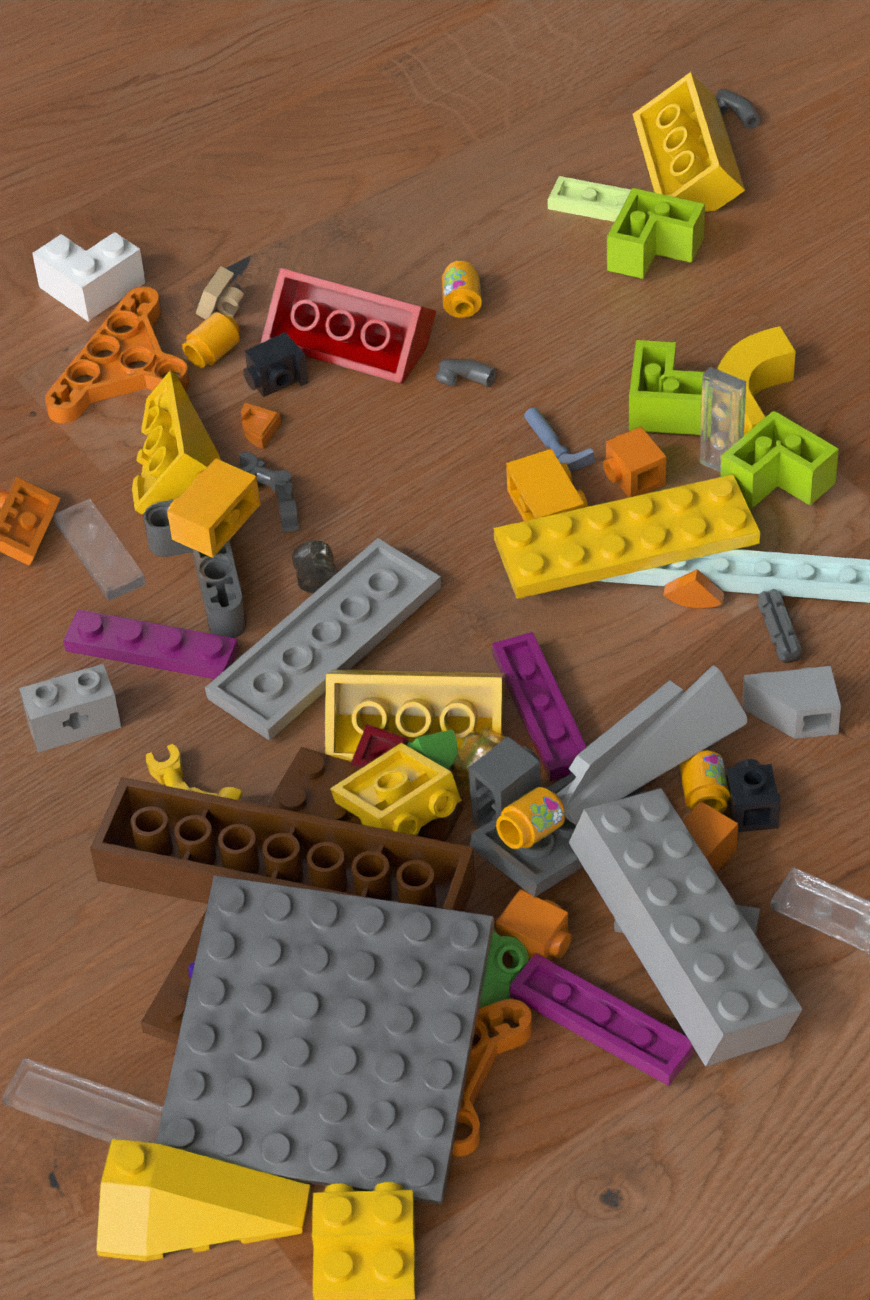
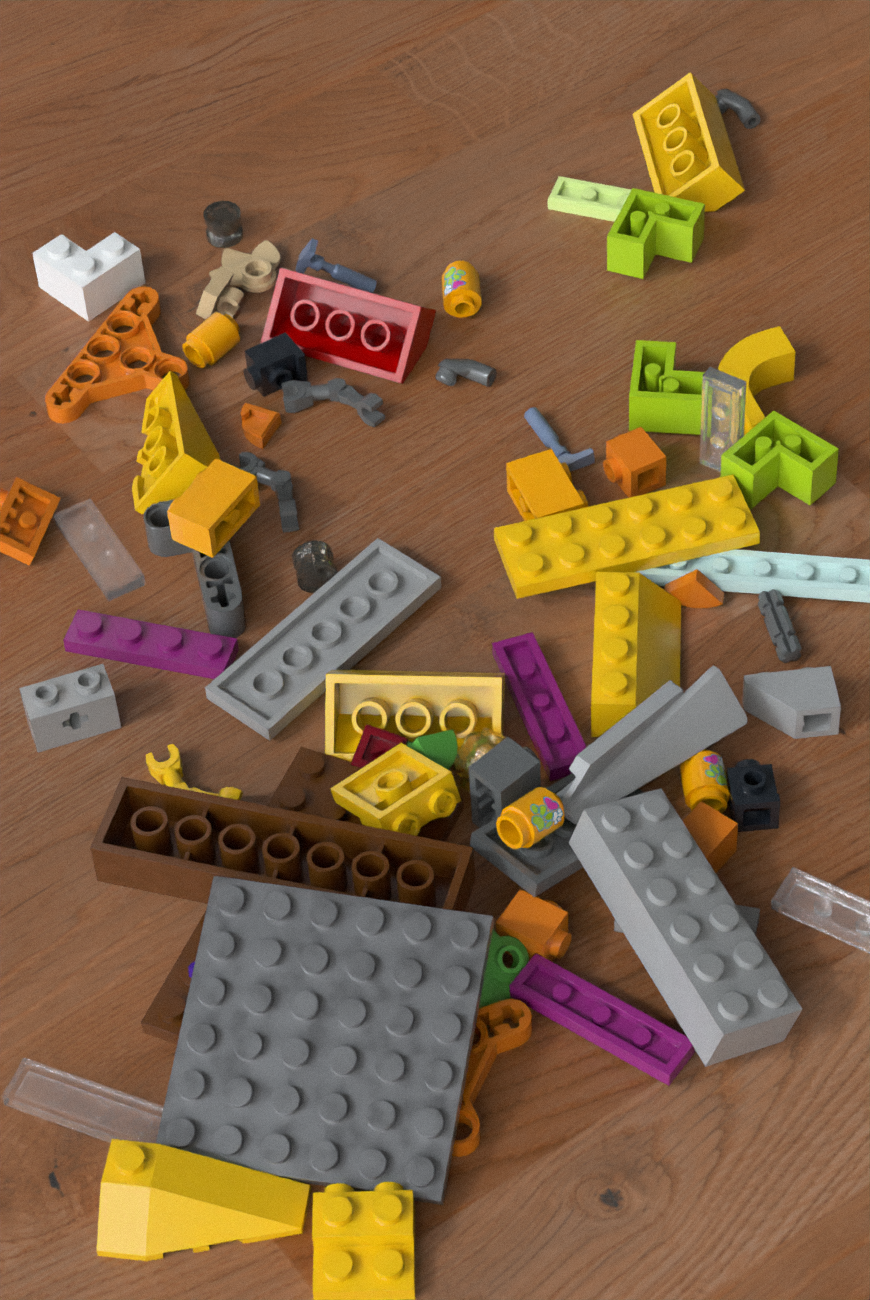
(223, 224): none -> clear smoke wheel
(252, 272): none -> tan plate
(301, 396): none -> dark grey piece
(339, 272): none -> sand blue piece
(632, 645): none -> yellow slope

